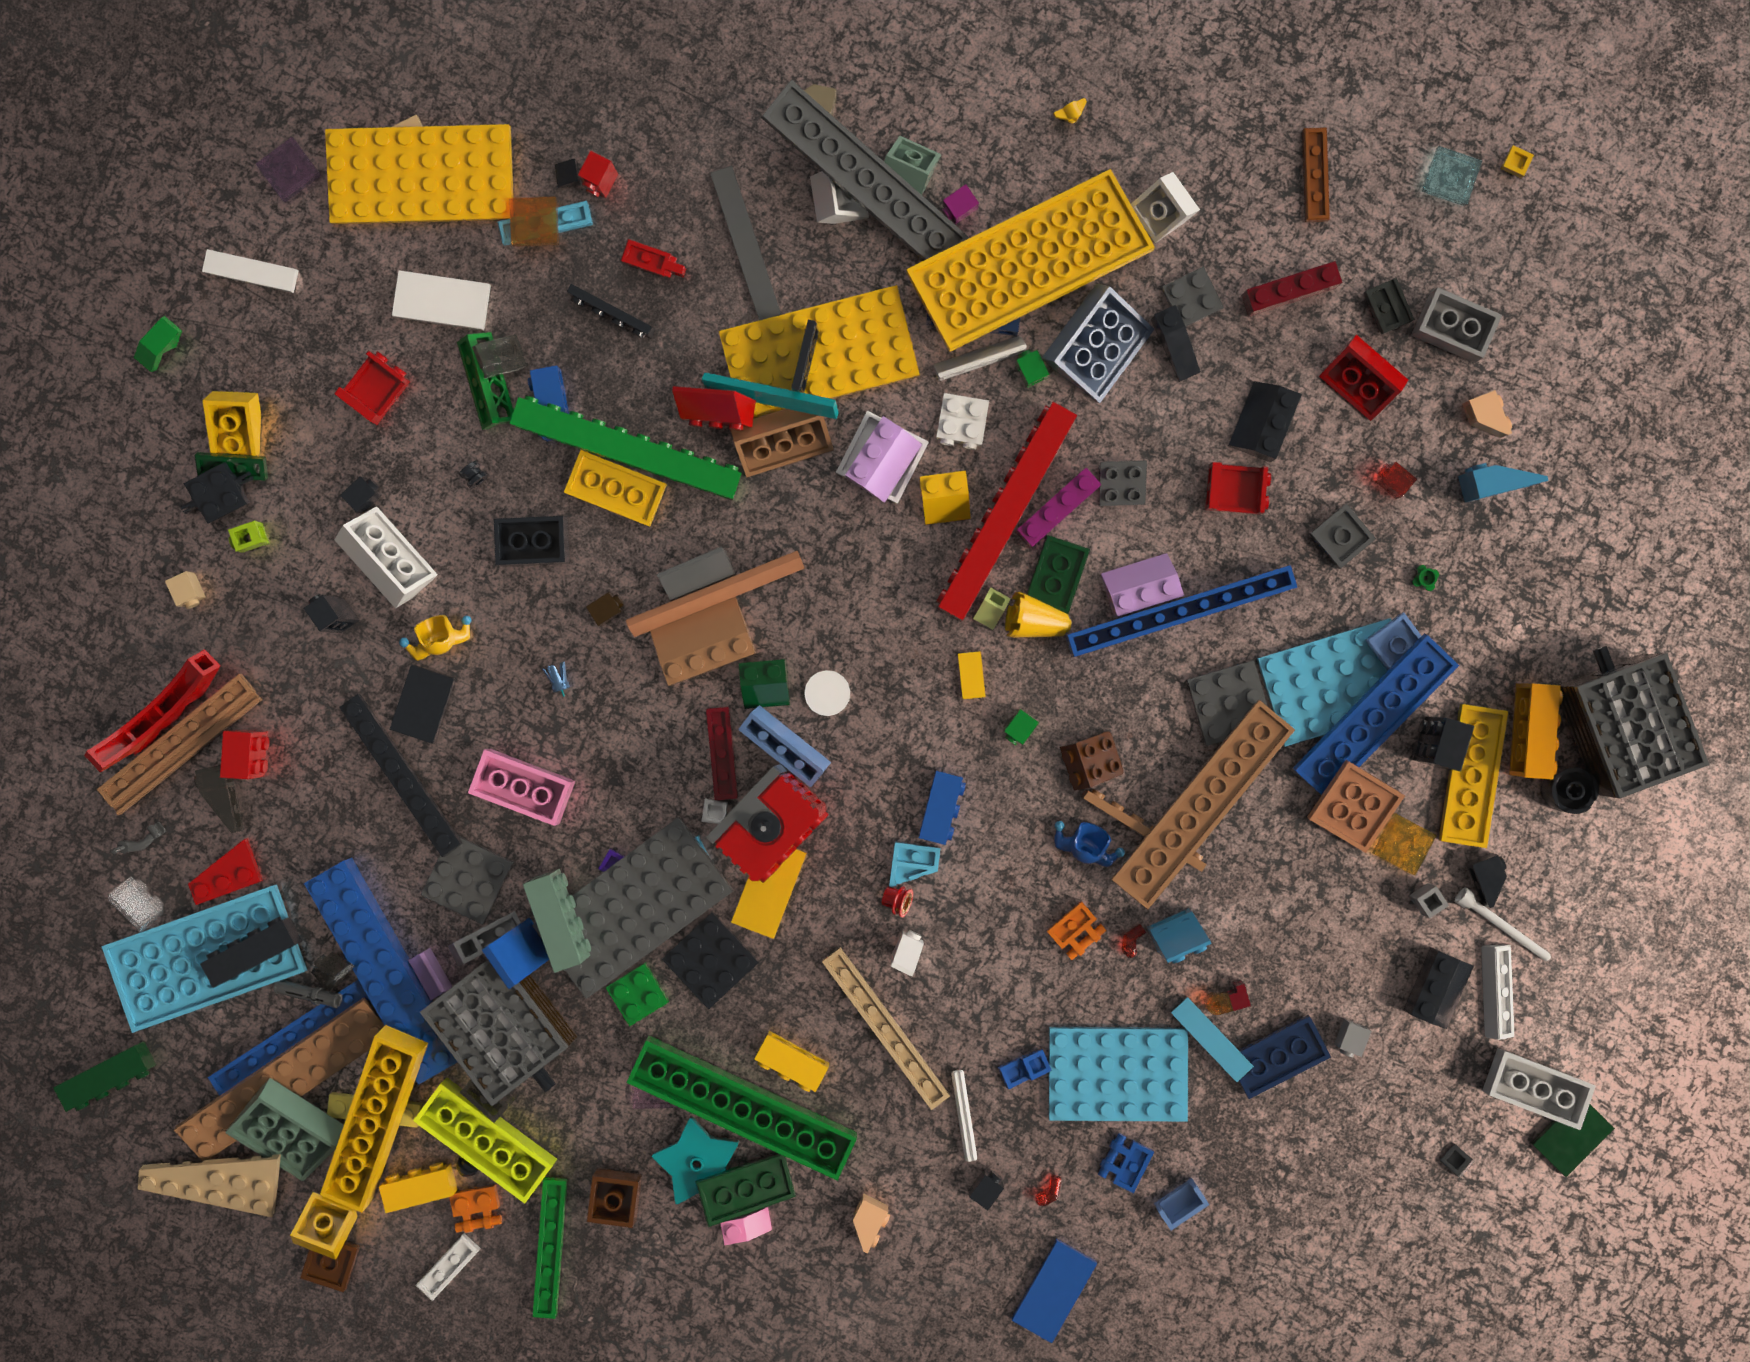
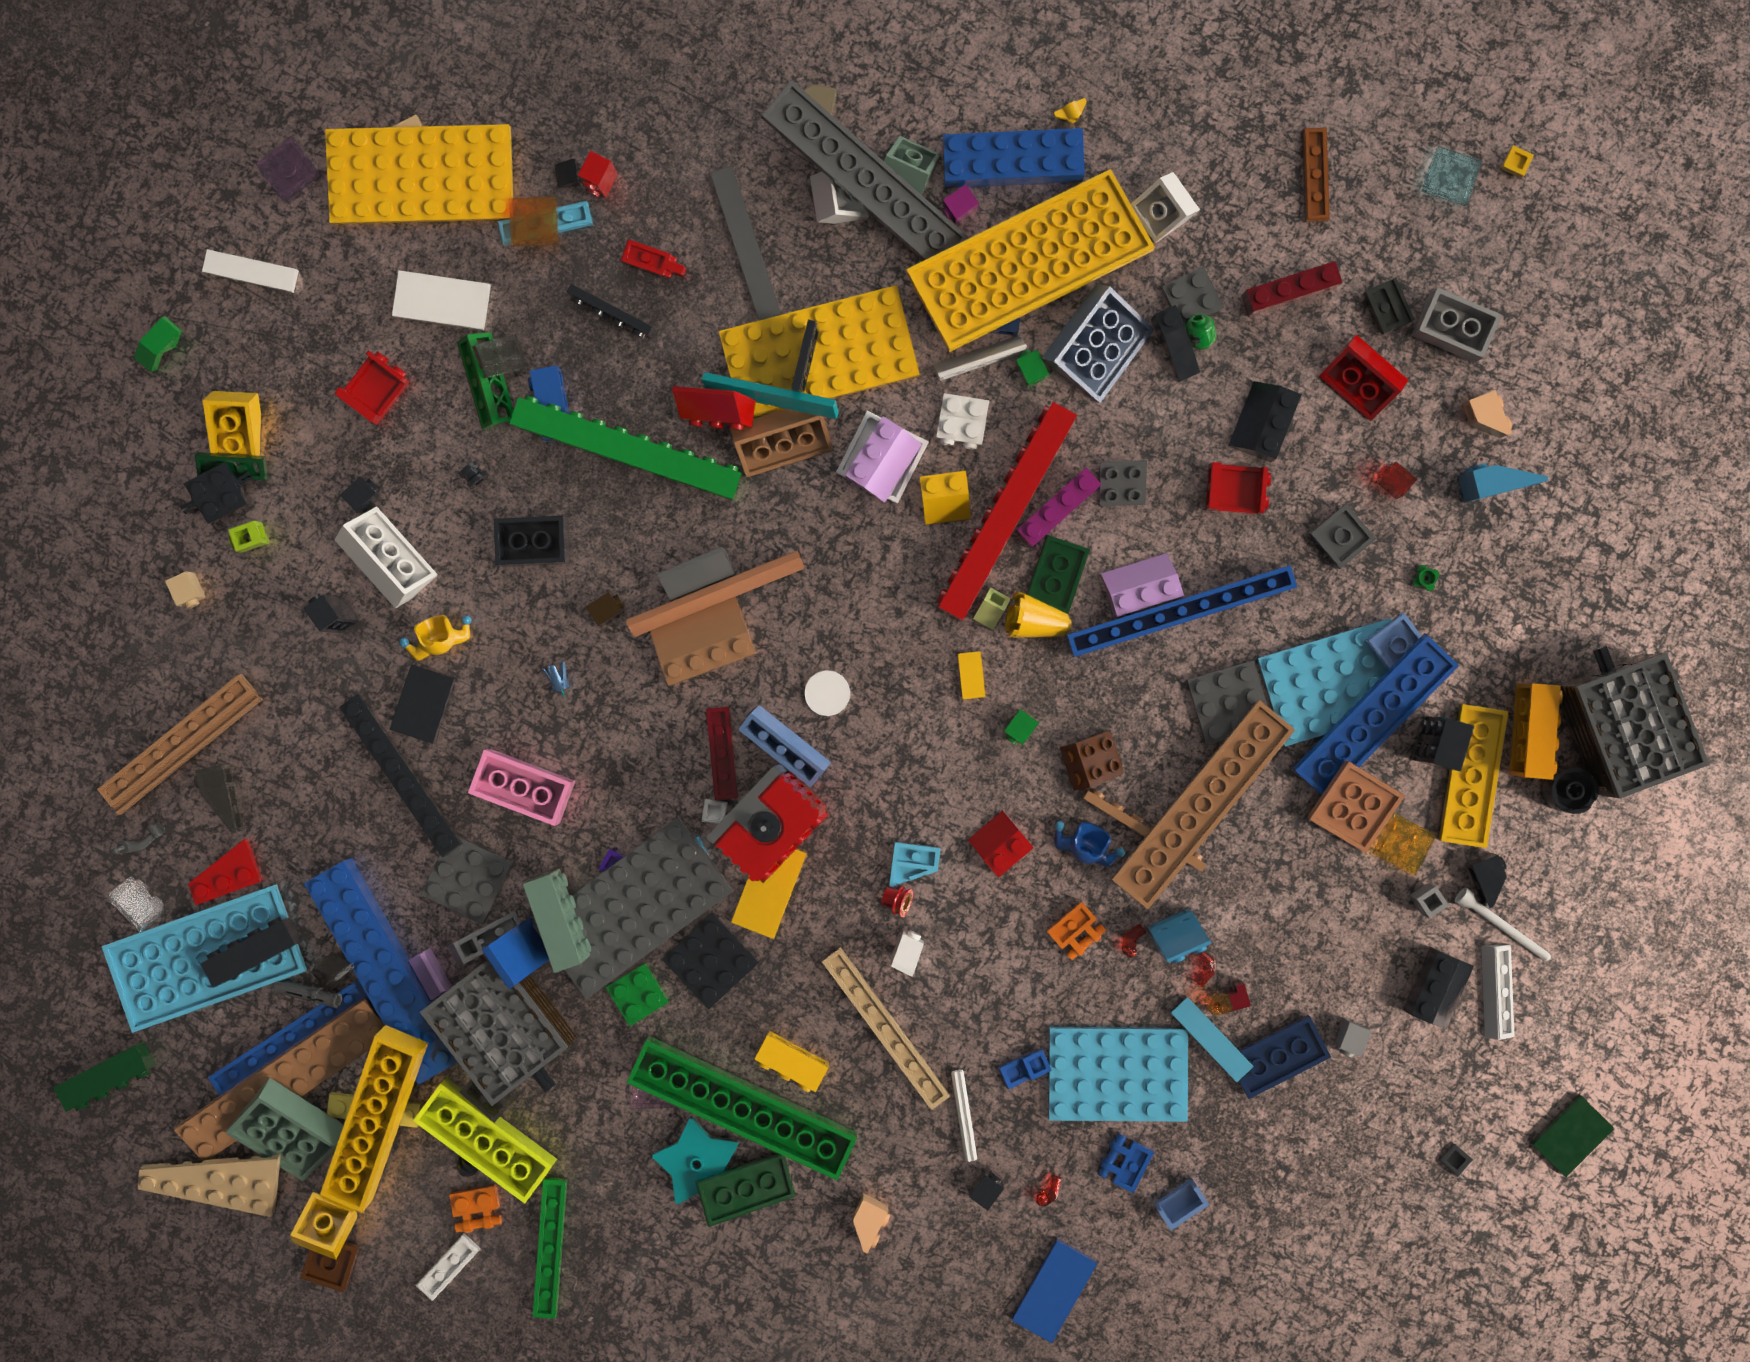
(165, 709): red arch -> none
(244, 754): red brick -> none
(418, 1187): yellow brick -> none
(614, 1198): reddish brown brick -> none
(615, 488): yellow plate -> none
(746, 1226): bright pink slope -> none
(764, 683): dark green slope -> none
(941, 807): blue brick -> none
(1000, 843): none -> red slope
(1013, 158): none -> blue brick
(1201, 331): none -> green head
(1208, 969): none -> clear red arm
(1539, 1089): white brick -> none

